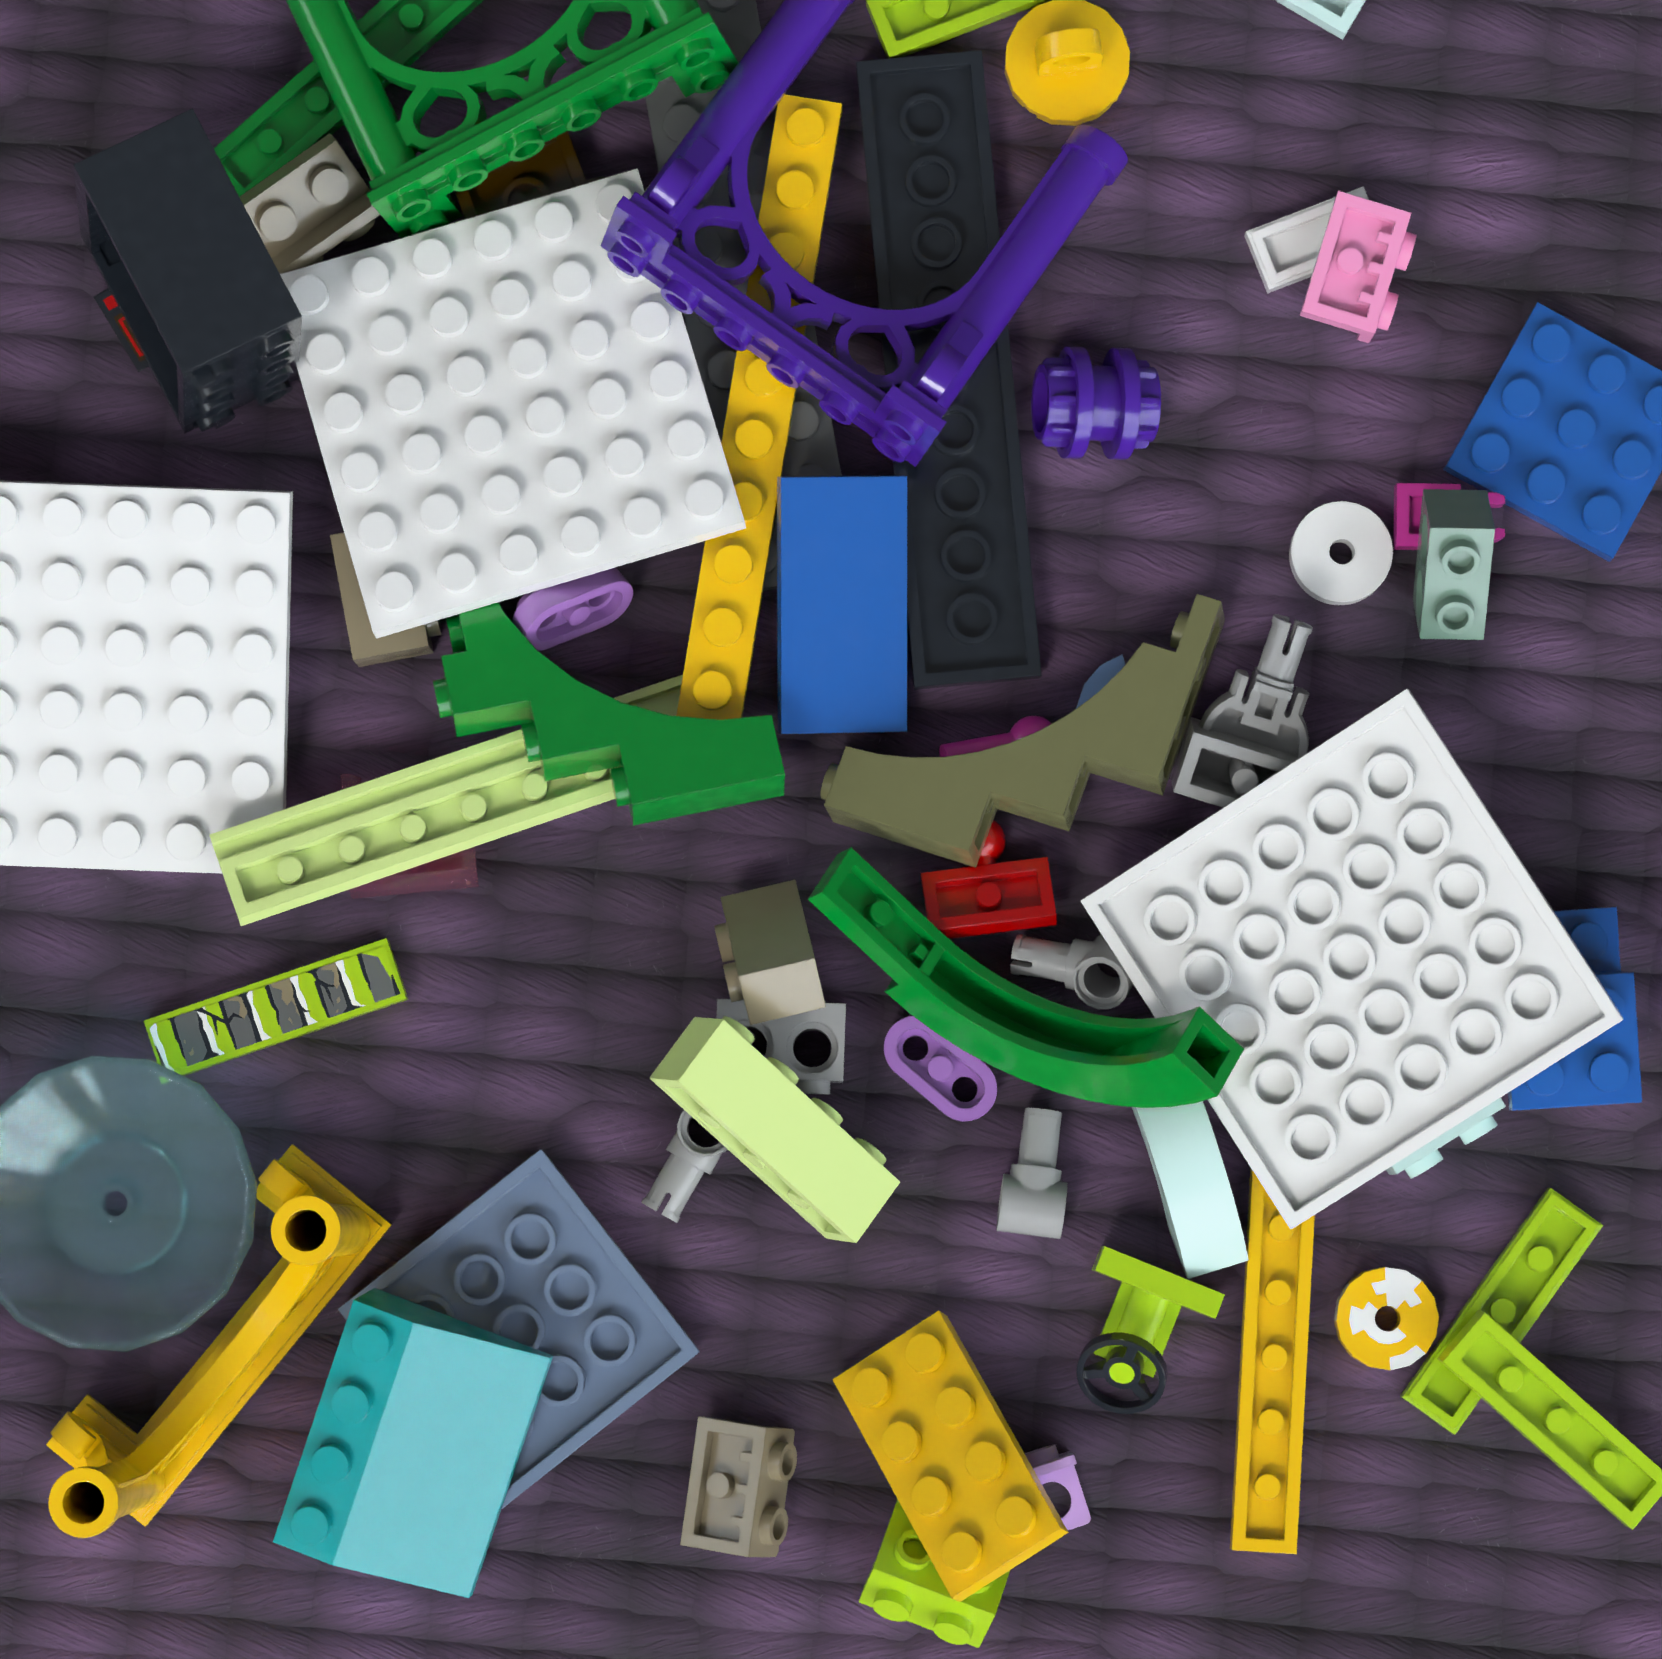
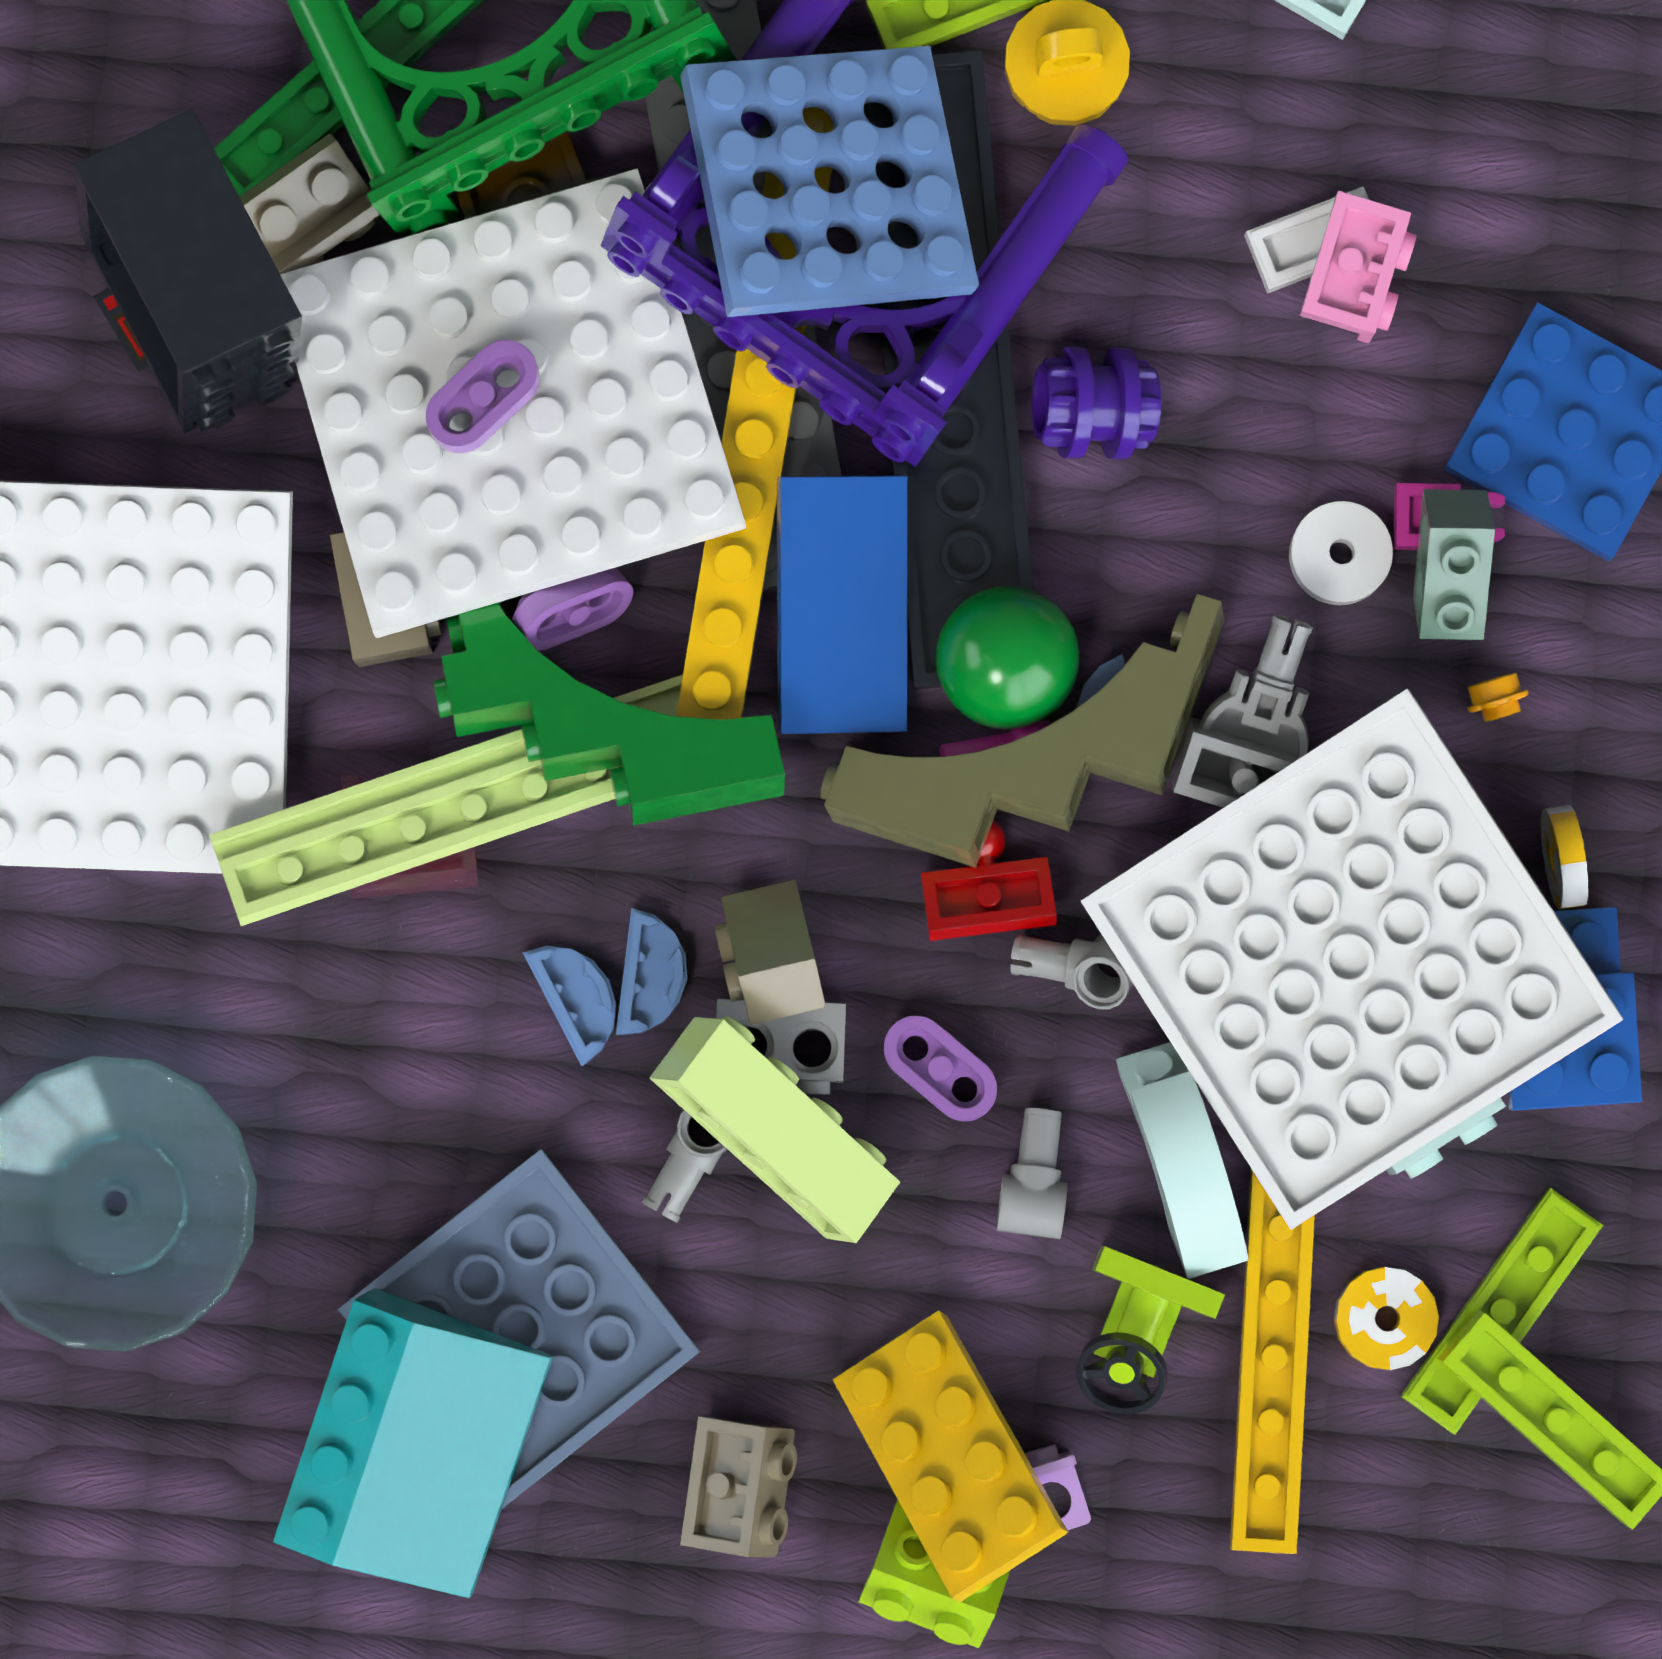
(116, 1472): yellow arch -> none
(277, 1009): tile -> none
(478, 395): none -> medium lavender plate
(578, 996): none -> medium blue tile
(652, 974): none -> medium blue tile
(741, 217): none -> medium blue piece
(1007, 657): none -> green piece
(1018, 1032): green arch -> none
(1497, 697): none -> light orange plate
(1564, 857): none -> piece

